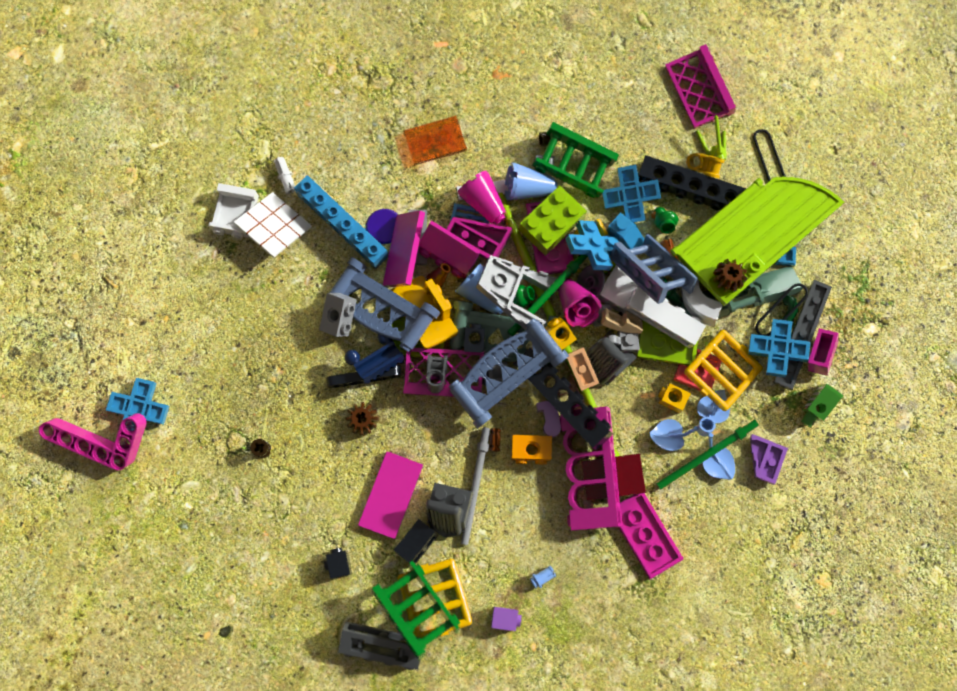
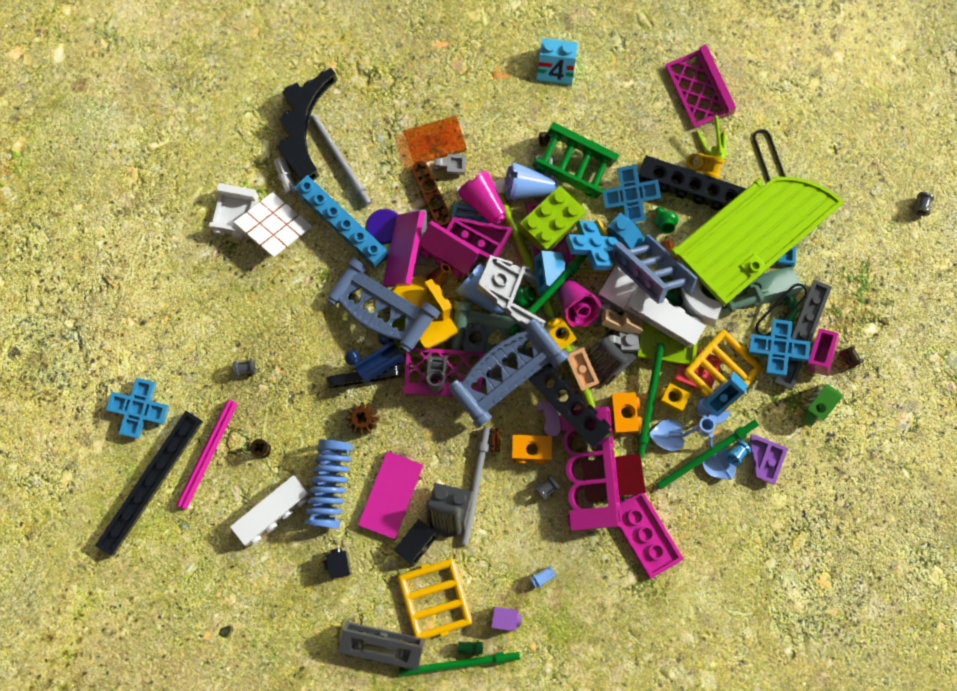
(96, 443): dark pink beam -> none
(149, 483): none -> black plate
(206, 454): none -> dark pink axle
(244, 367): none -> dark grey bush
(270, 511): none -> white brick
(295, 122): none -> black arch
(321, 499): none -> medium blue piece
(337, 314): light grey brick -> none
(358, 187): none -> light grey bar
(395, 611): green fence -> none
(431, 194): none -> reddish brown beam
(454, 164): none -> light grey plate
(470, 648): none -> dark green pin
(499, 658): none -> green bar
(547, 487): none -> dark grey bush
(548, 268): none -> dark azure slope
(556, 61): none -> medium azure slope
(592, 280): dark grey dish -> none
(619, 423): none -> light orange brick
(643, 437): none -> green bar
(725, 394): none -> dark azure slope
(730, 275): reddish brown gear -> none
(738, 453): none -> dark azure bush
(851, 357): none -> dark brown bush
(923, 204): none -> dark grey bush

